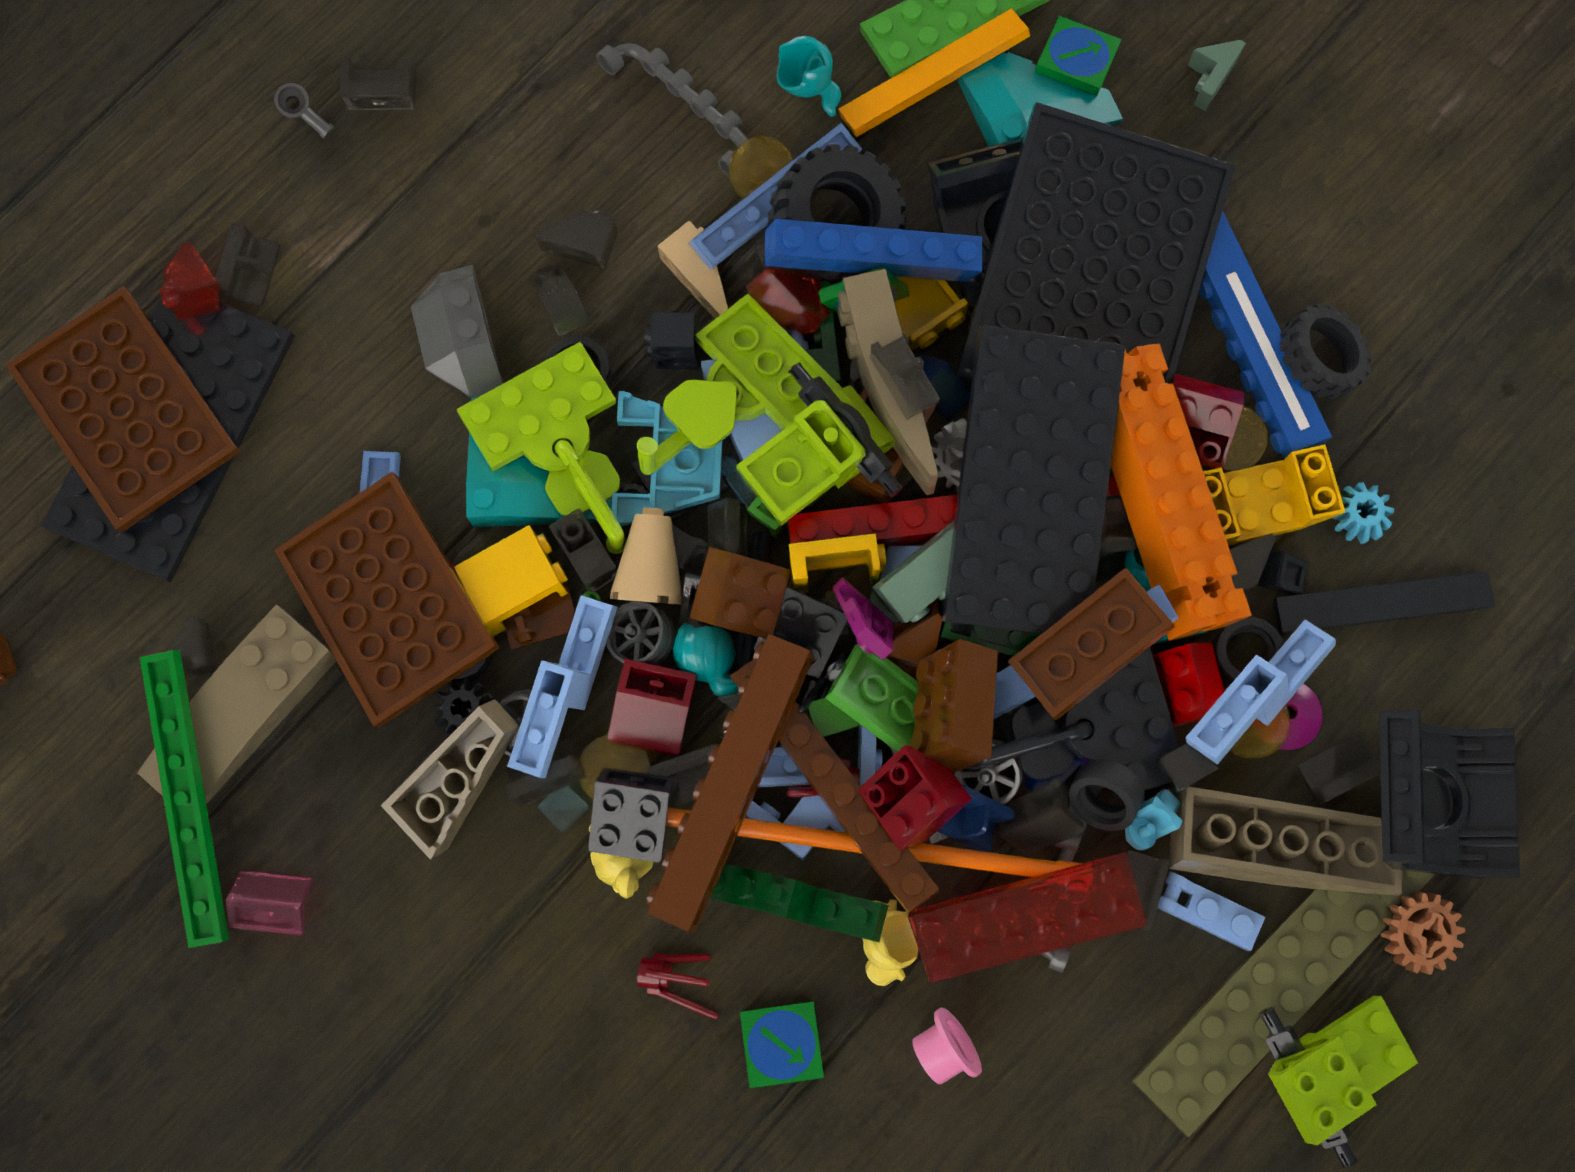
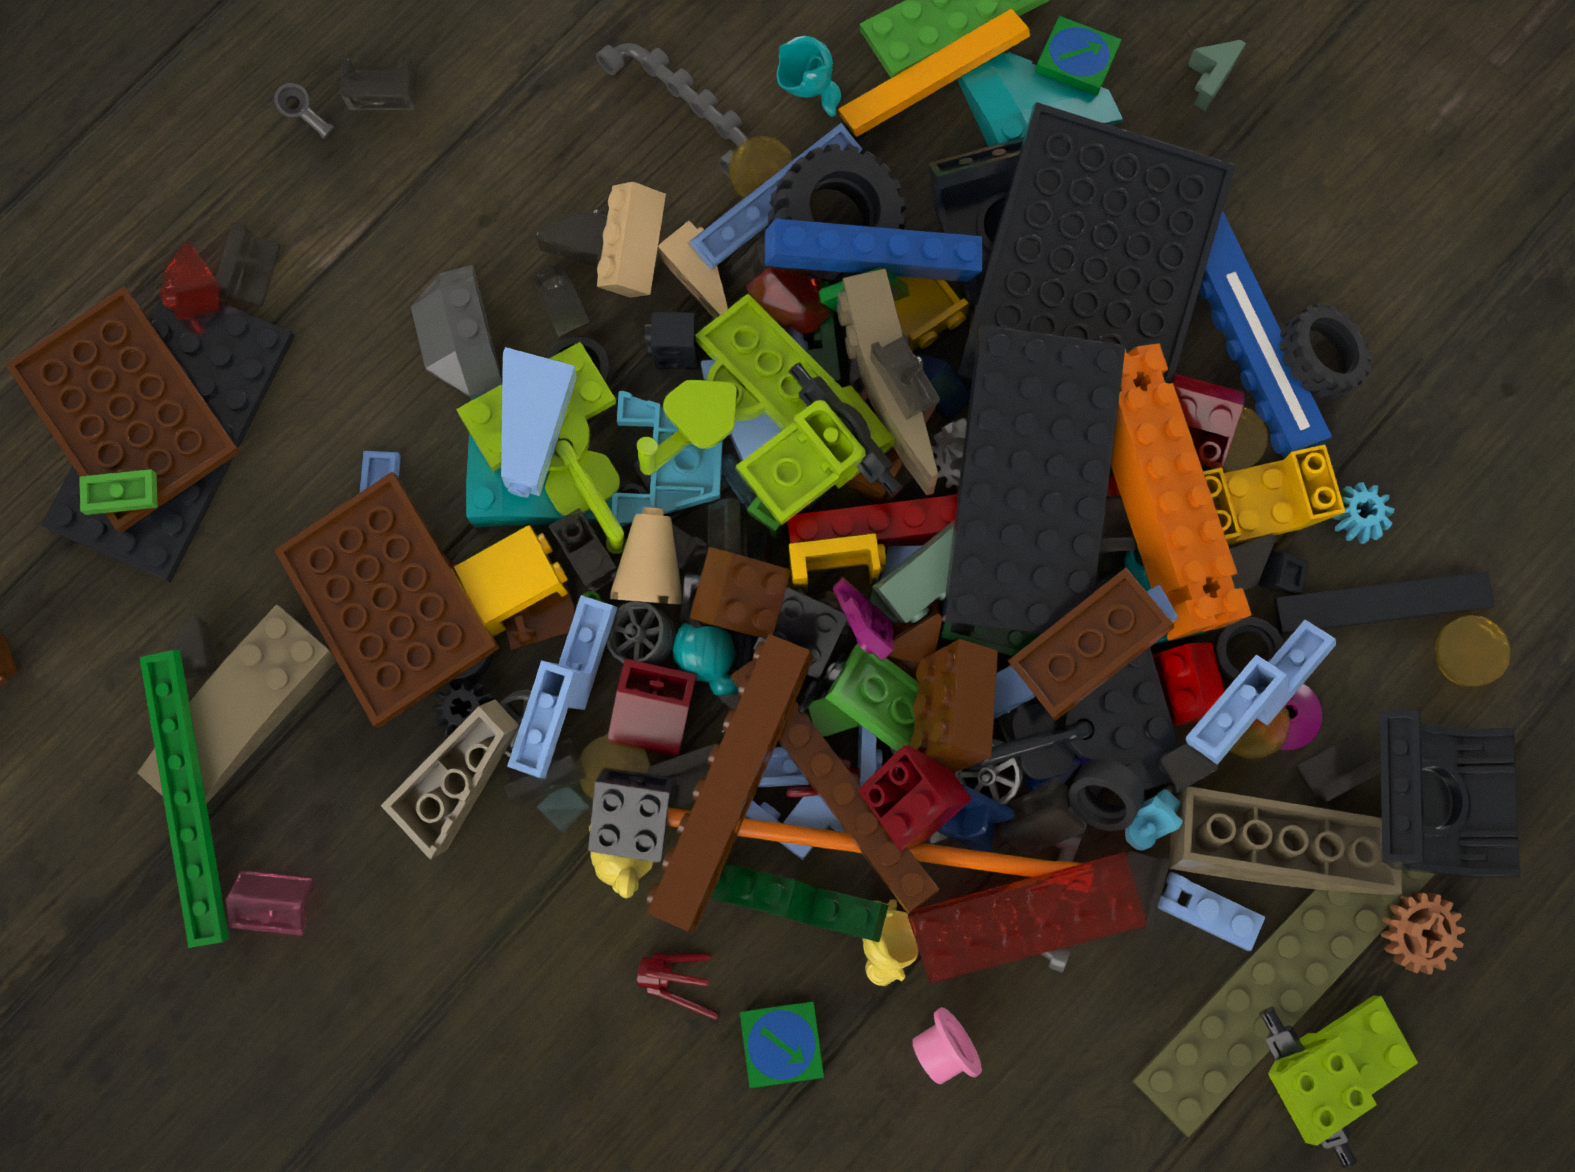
(118, 492): none -> bright green plate
(533, 412): none -> light blue slope
(631, 239): none -> tan brick
(1472, 651): none -> clear yellow tile

